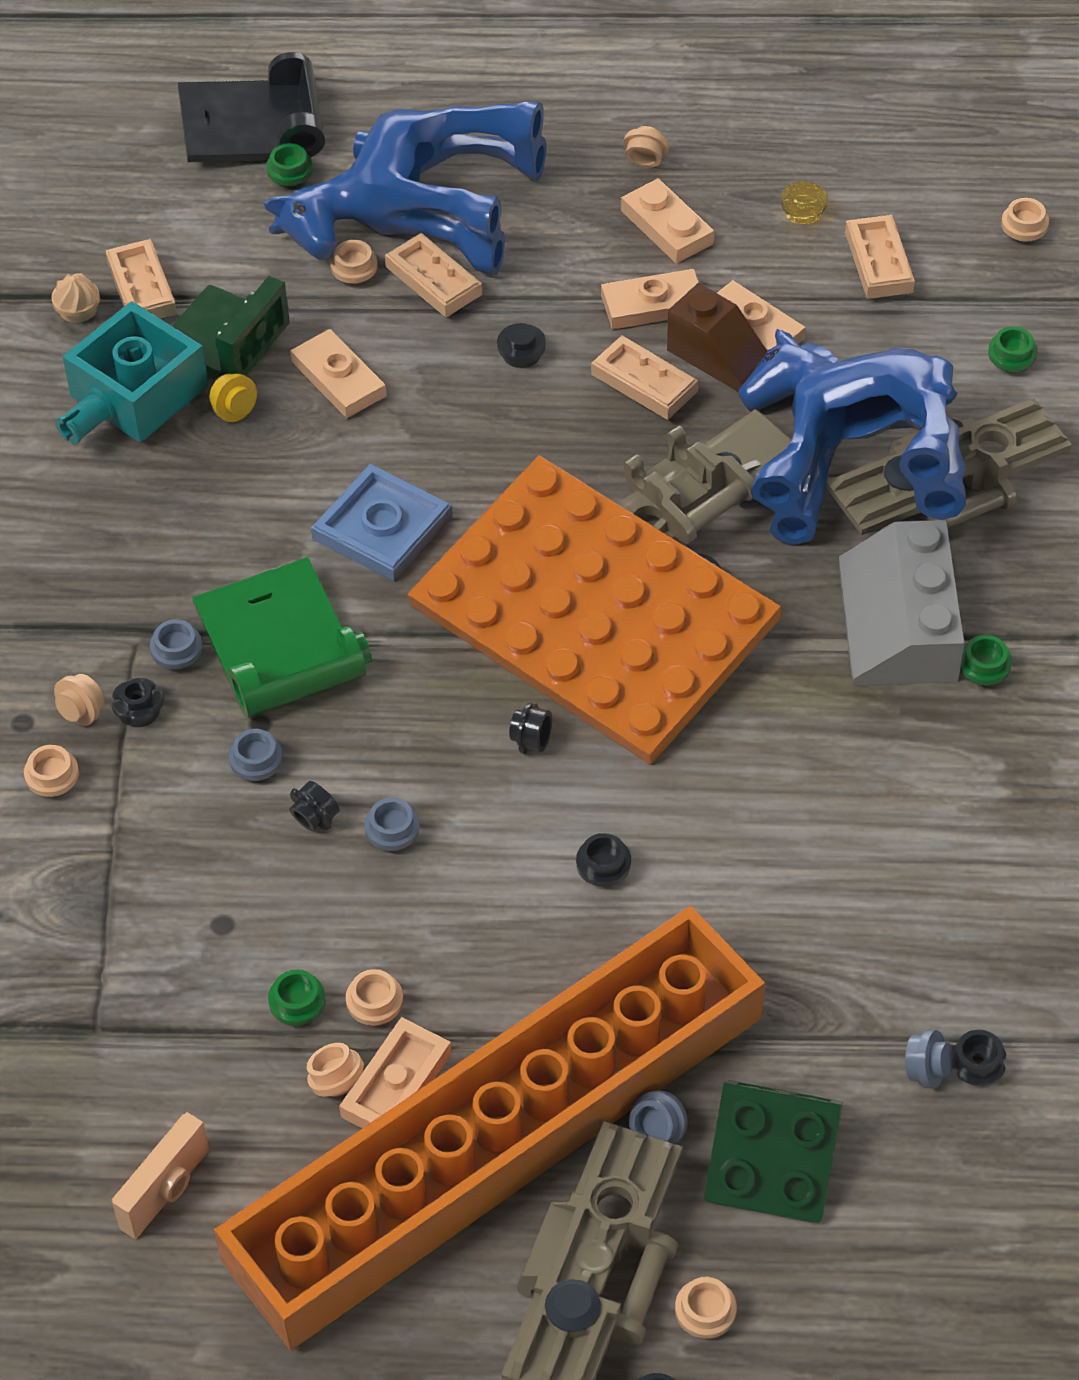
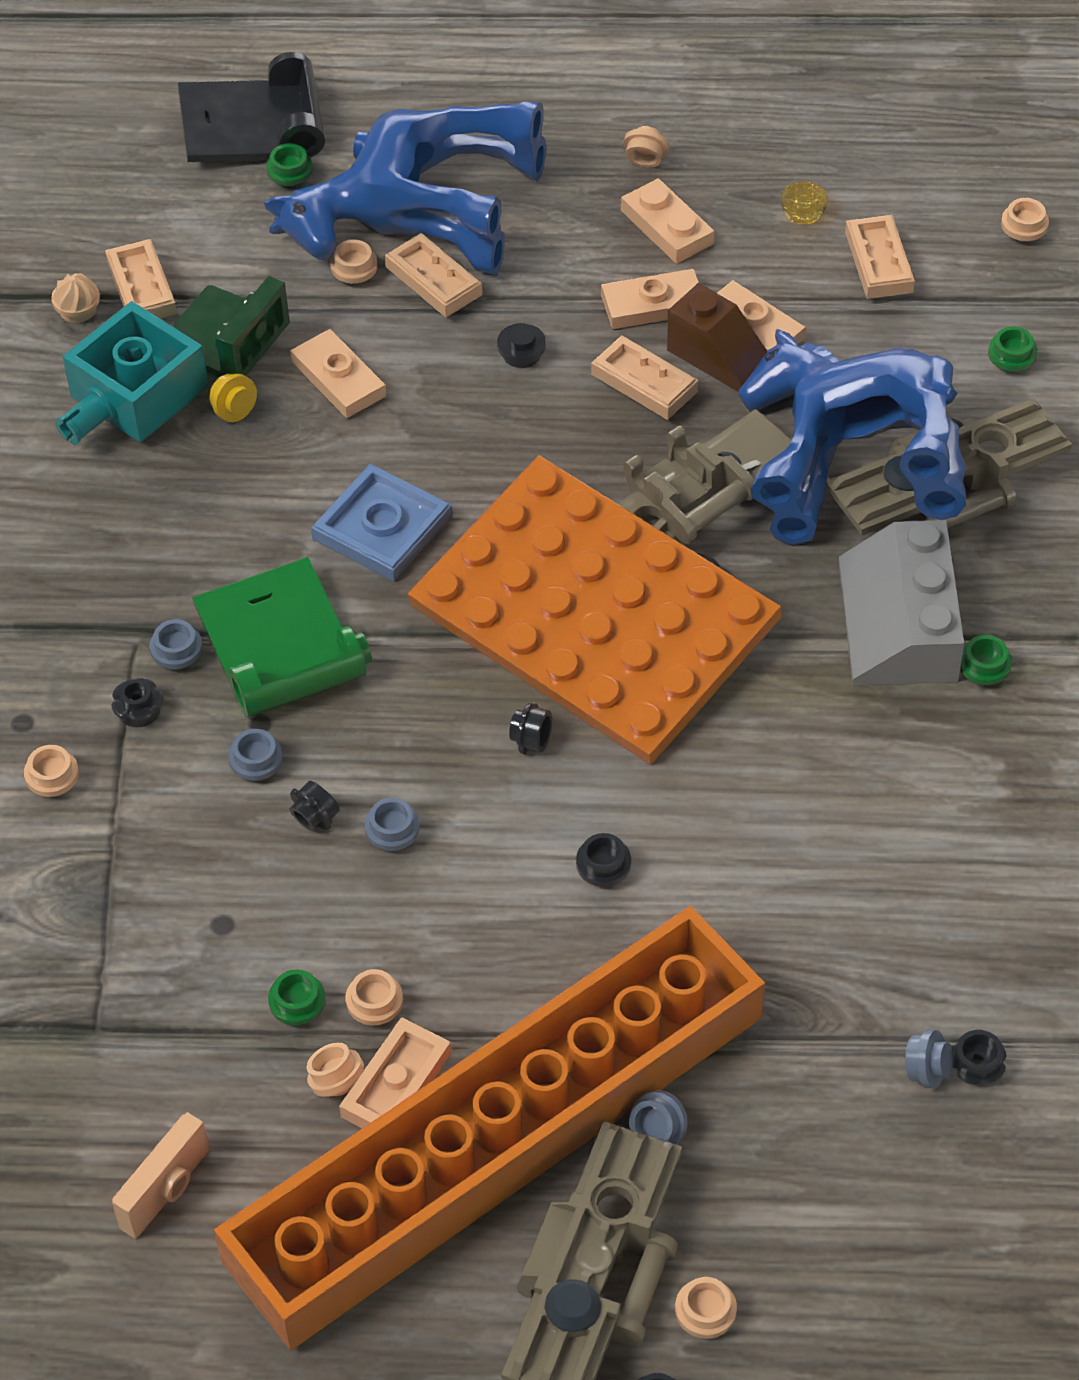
(79, 699): light nougat plate -> none
(773, 1151): dark green bracket -> none

